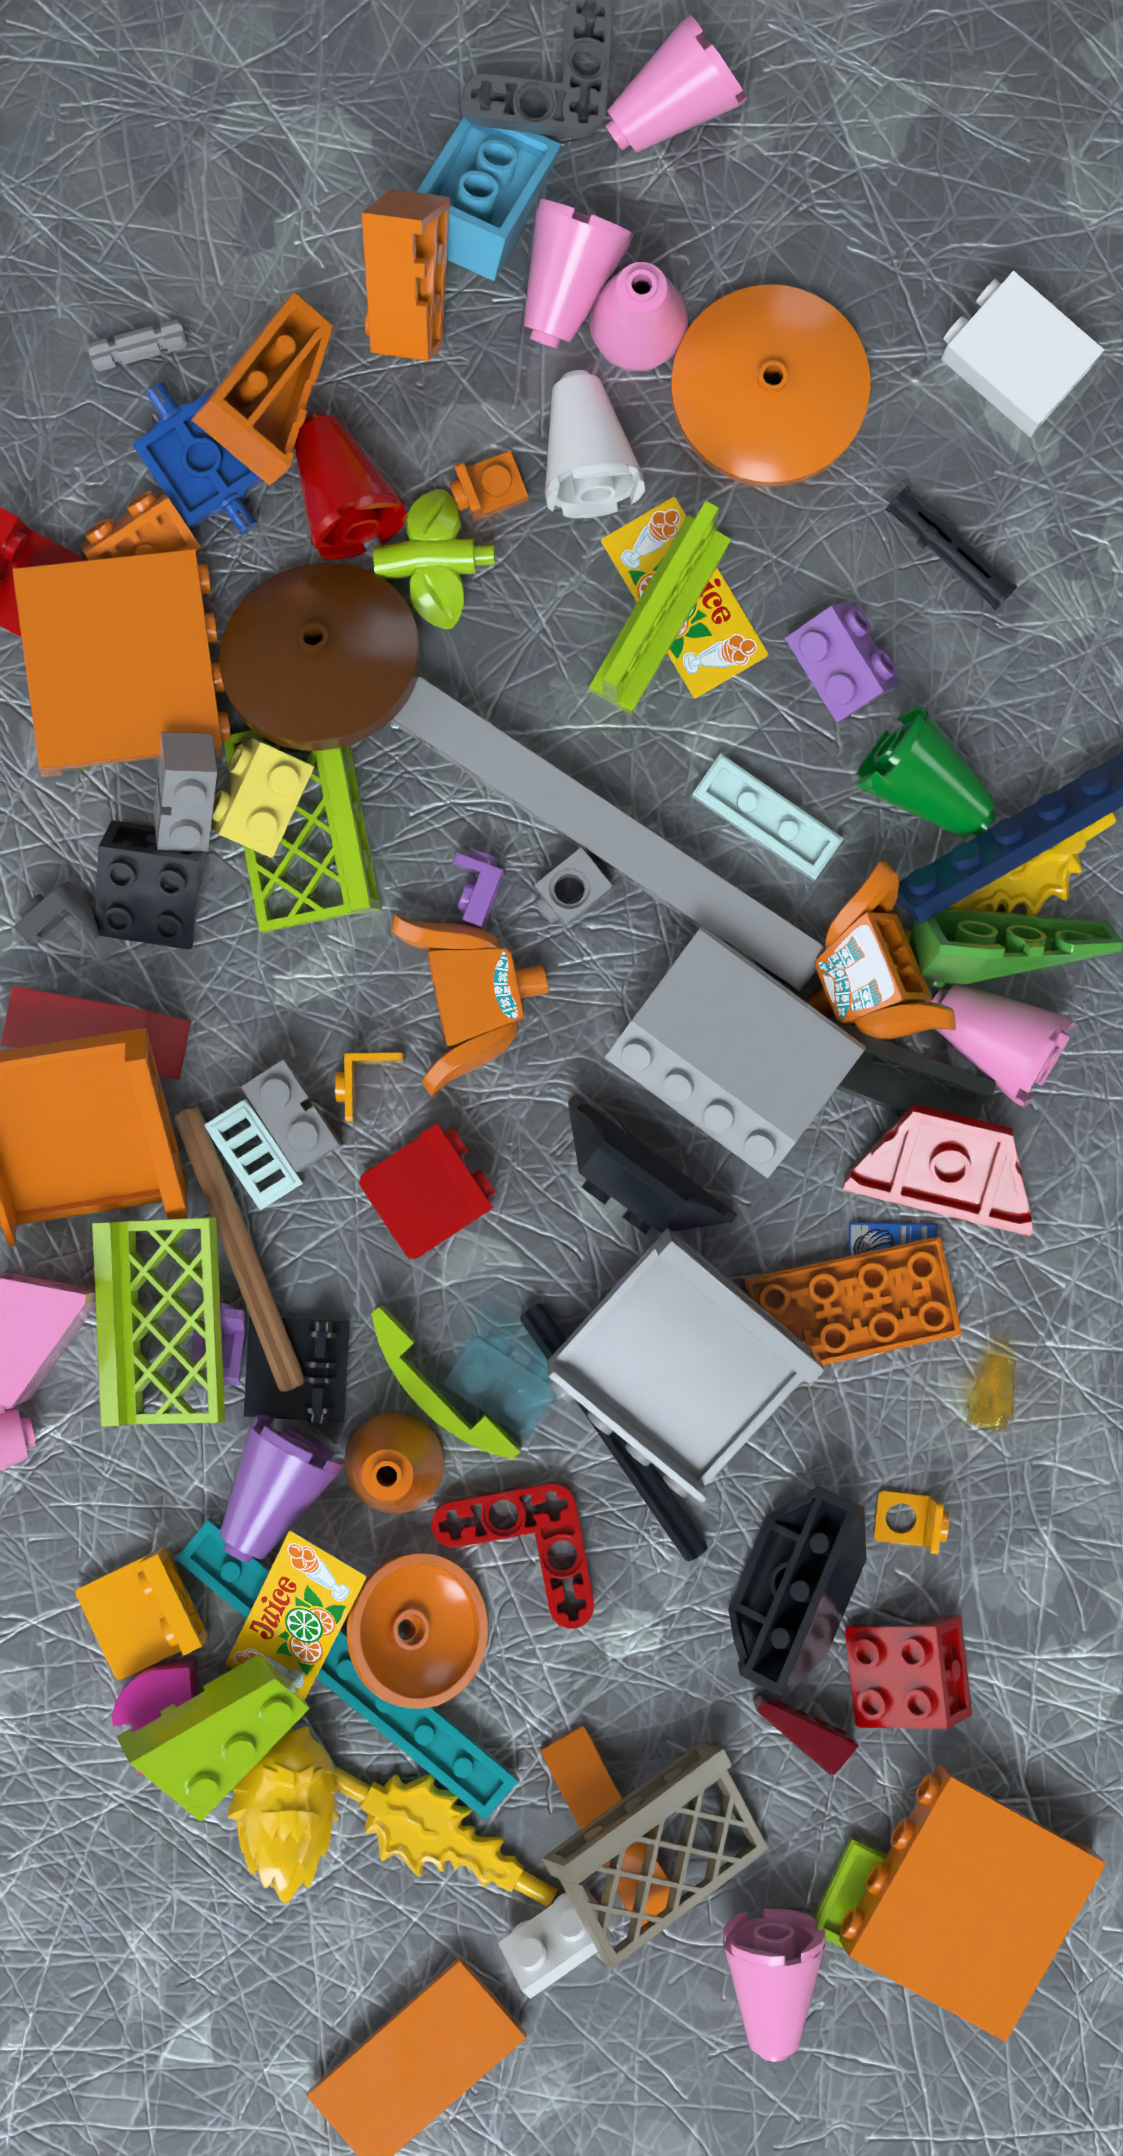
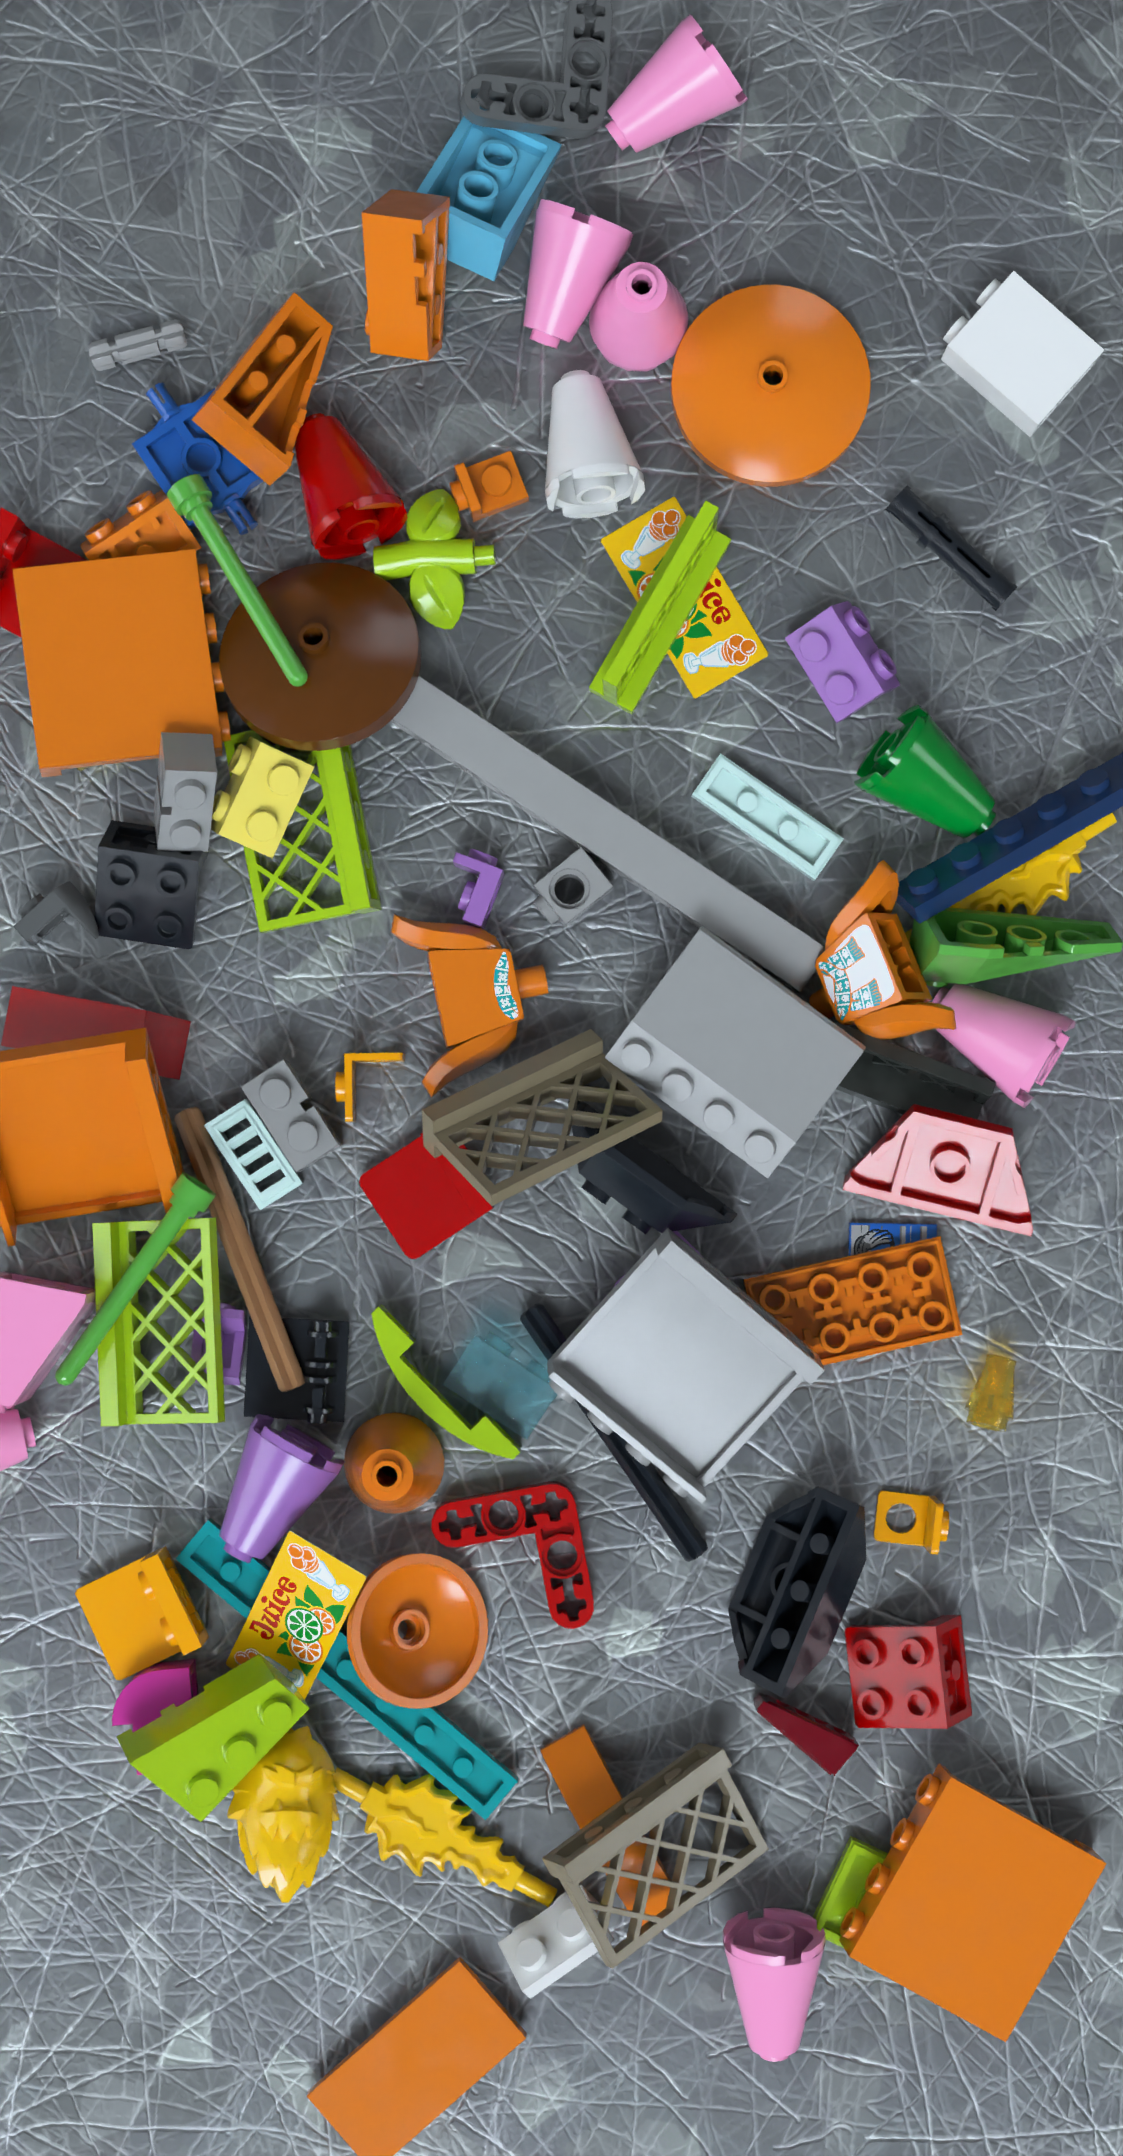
(188, 1199): none -> bright green piece
(193, 500): none -> bright green piece
(519, 1095): none -> dark tan fence

